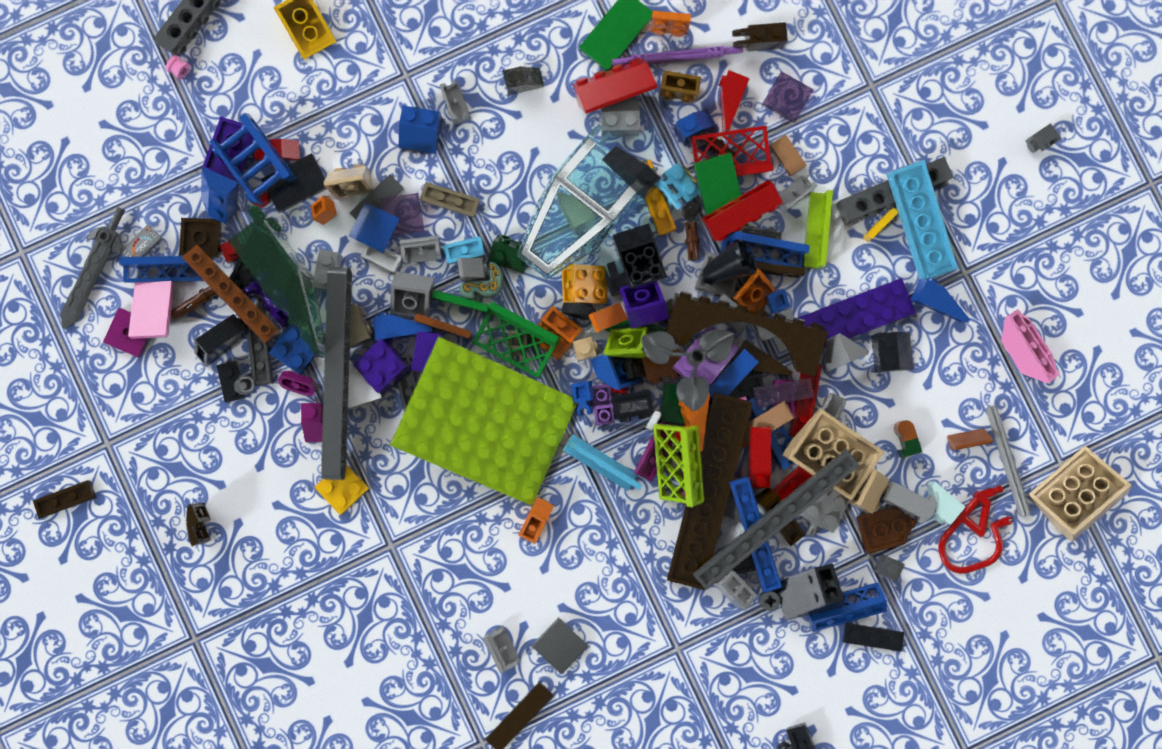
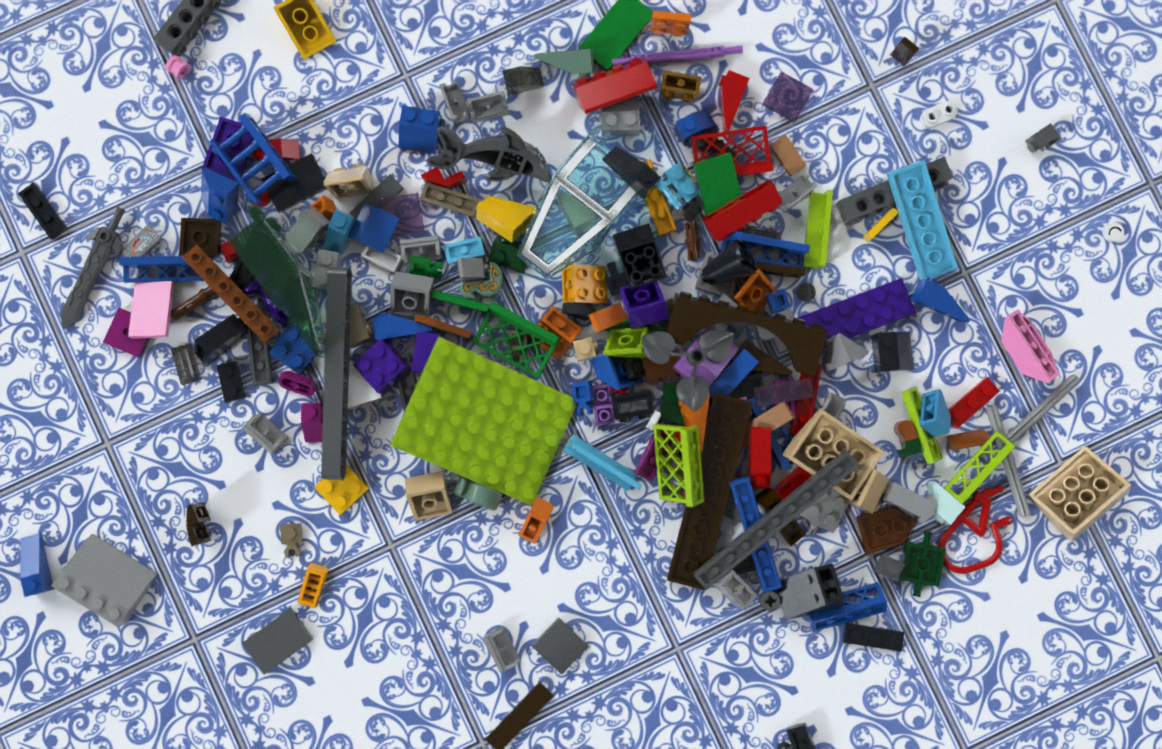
(34, 566): none -> blue slope
(43, 211): none -> black tile
(64, 499): dark brown tile -> none
(105, 580): none -> light grey slope
(181, 348): none -> clear smoke tile
(244, 385): dark grey tile -> none
(265, 432): none -> light grey hinge
(277, 641): none -> dark grey tile
(291, 535): none -> dark tan plate
(307, 230): none -> light grey brick
(317, 573): none -> light orange slope
(338, 232): none -> dark azure slope
(423, 267): none -> green plate
(428, 495): none -> tan slope
(435, 177): none -> red slope
(477, 493): none -> sand green animal
(488, 107): none -> light grey hinge
(504, 216): none -> yellow slope
(505, 153): none -> dark grey animal
(572, 61): none -> sand green slope
(761, 37): dark brown hinge -> none
(806, 292): none -> clear smoke plate
(904, 51): none -> dark brown tile
(922, 563): none -> dark green plate
(929, 444): none -> lime plate
(935, 414): none -> dark azure slope
(939, 113): none -> white plate
(972, 402): none -> red plate
(984, 472): none -> lime fence
(1038, 412): none -> light grey axle
(1113, 232): none -> white tile

